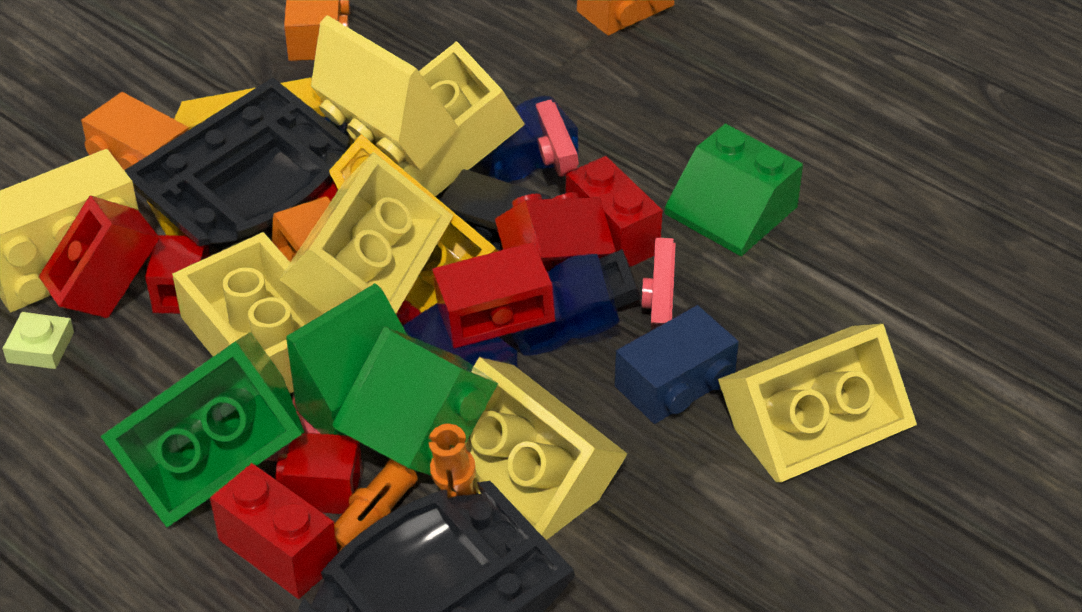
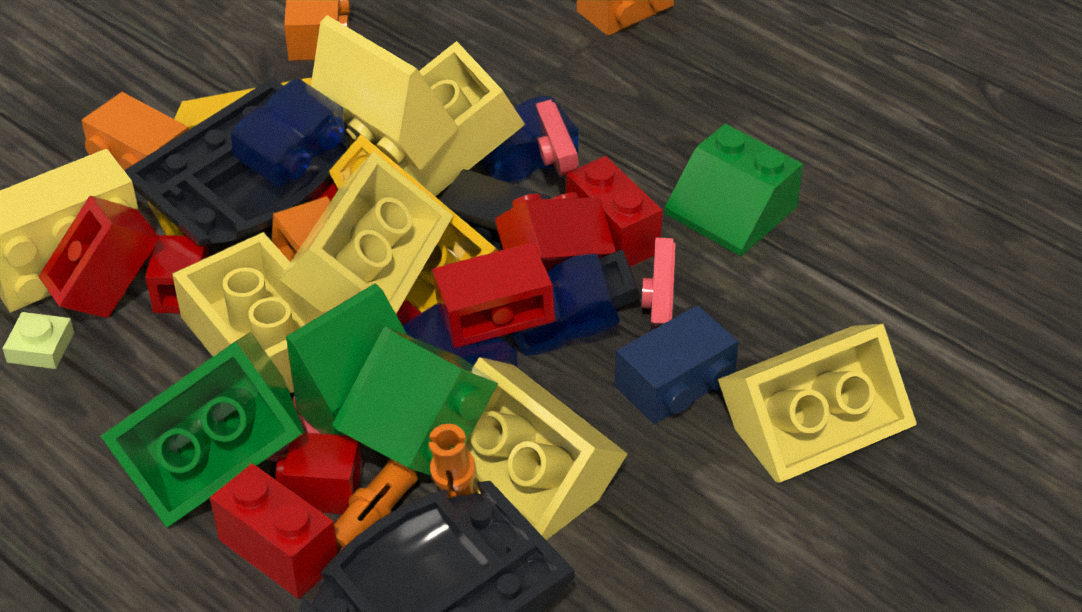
(288, 132): none -> clear blue brick

